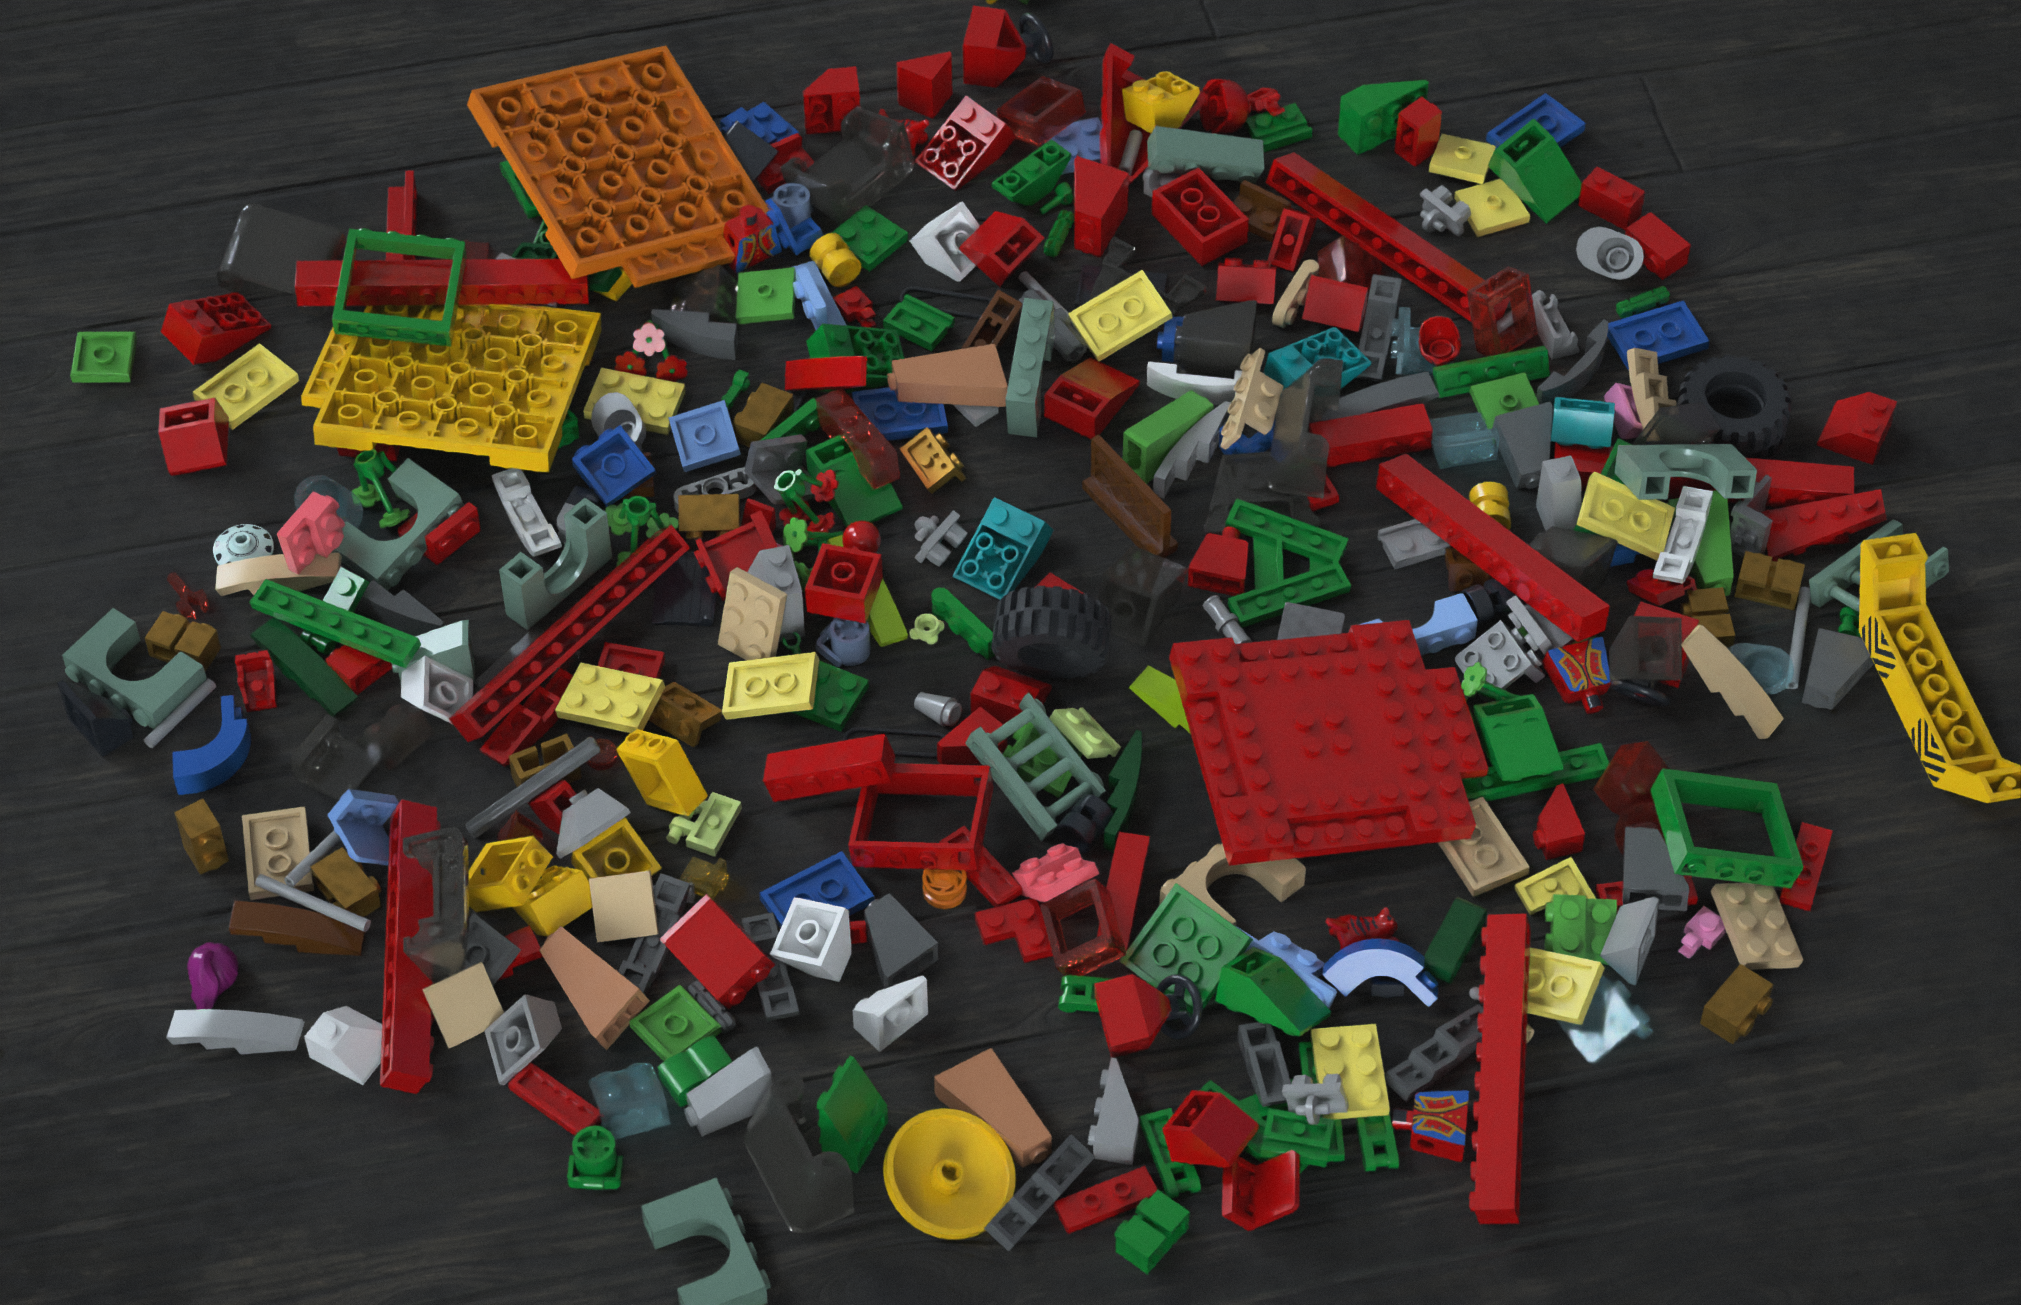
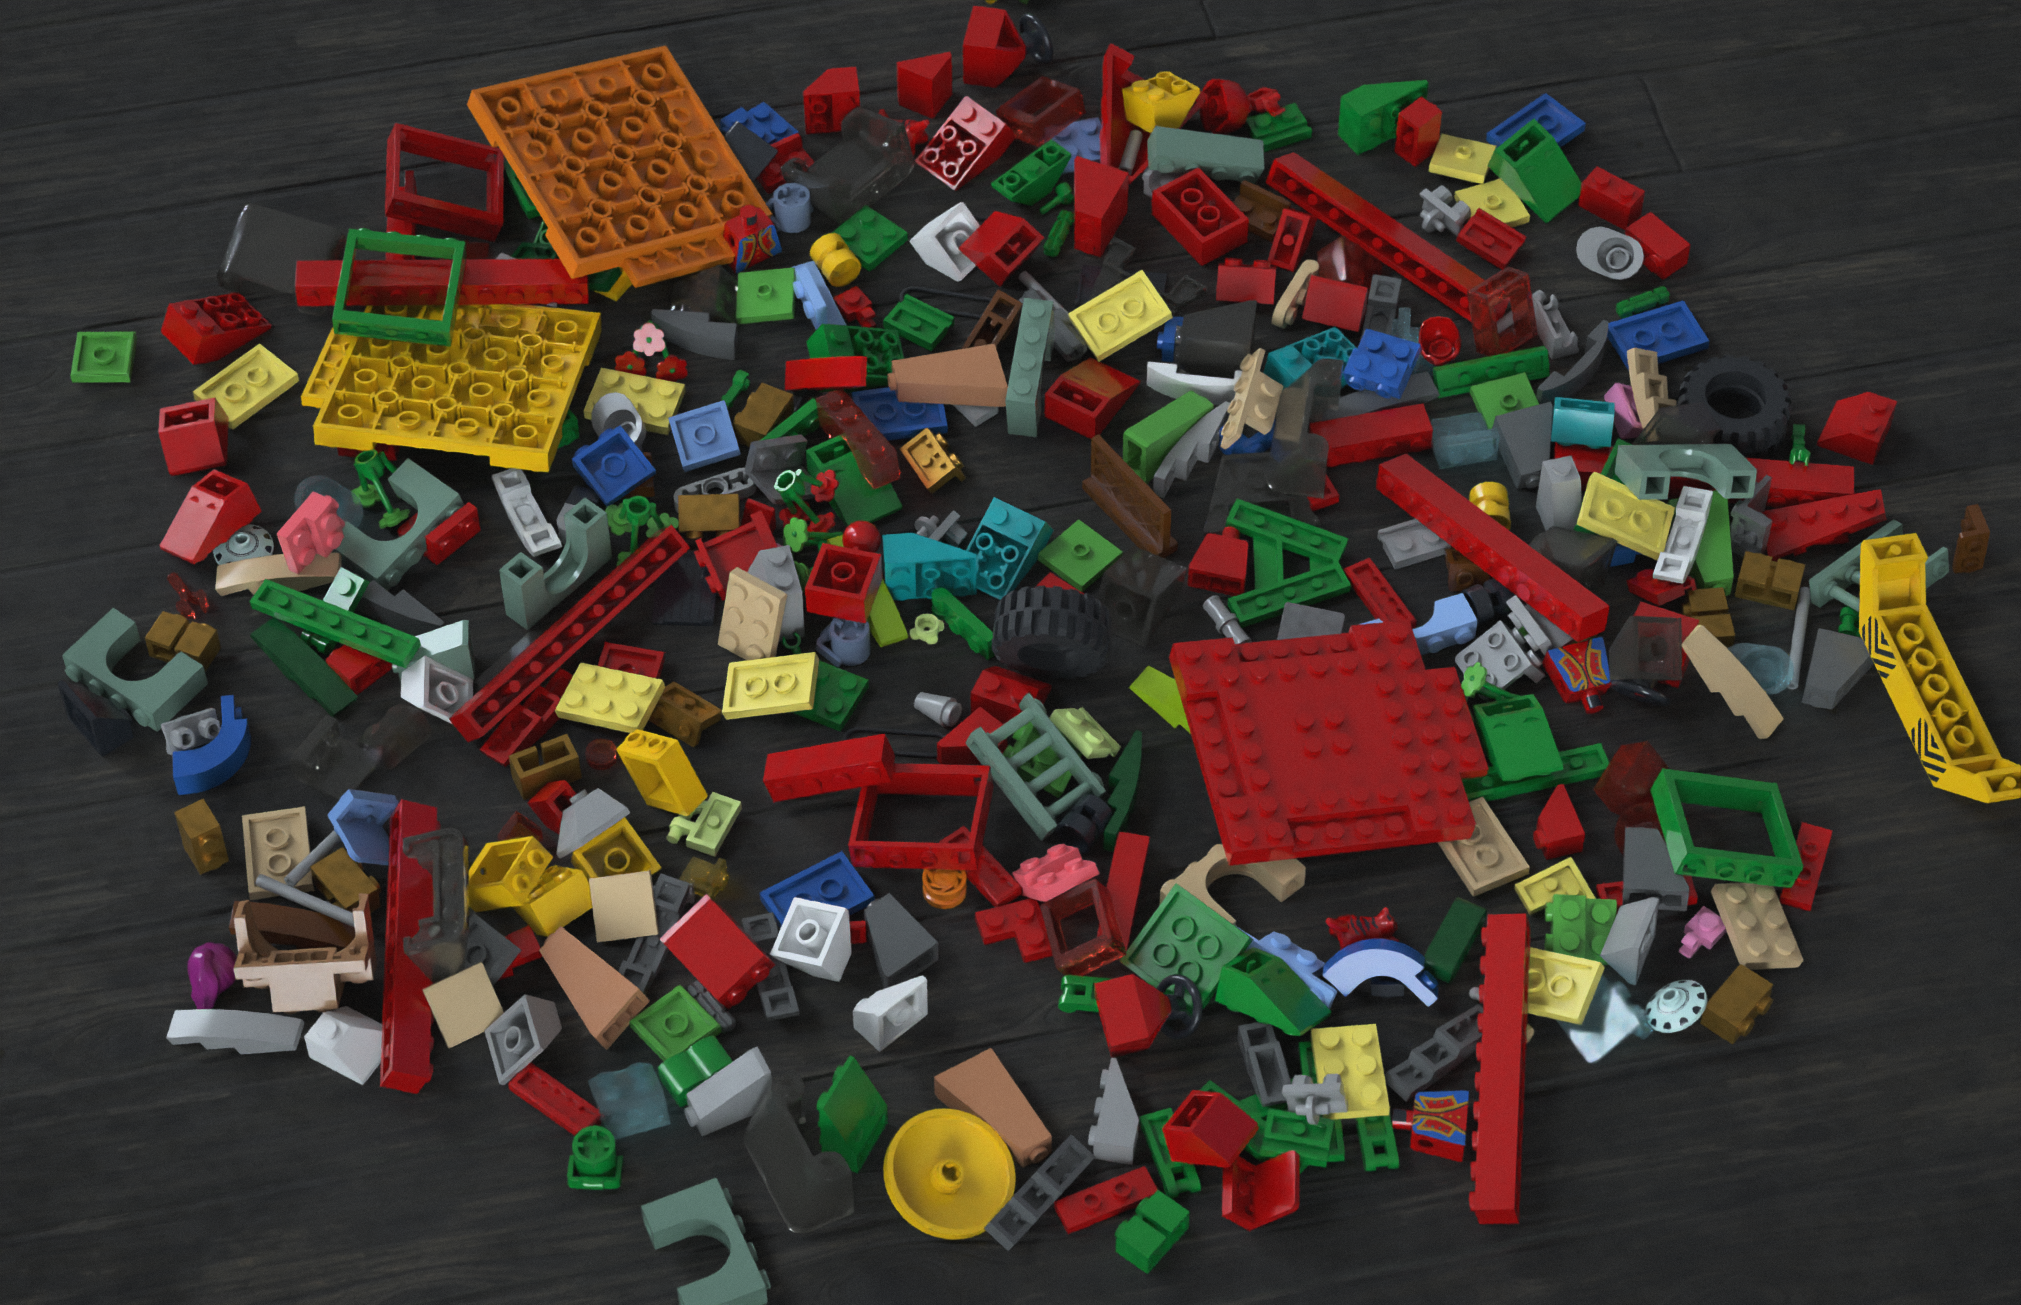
(180, 713): light grey bar -> none
(191, 730): none -> light grey hips
(209, 516): none -> red slope
(257, 680): red hand -> none
(304, 977): none -> medium nougat piece
(436, 212): none -> red window
(533, 787): dark grey axle -> none
(797, 238): blue bracket -> none
(920, 565): none -> teal slope
(1079, 555): none -> bright green plate
(1377, 593): none -> red plate
(1382, 364): none -> blue plate
(1491, 239): none -> red plate
(1676, 1006): none -> light aqua dish
(1799, 452): none -> green piece
(1971, 541): none -> reddish brown bracket

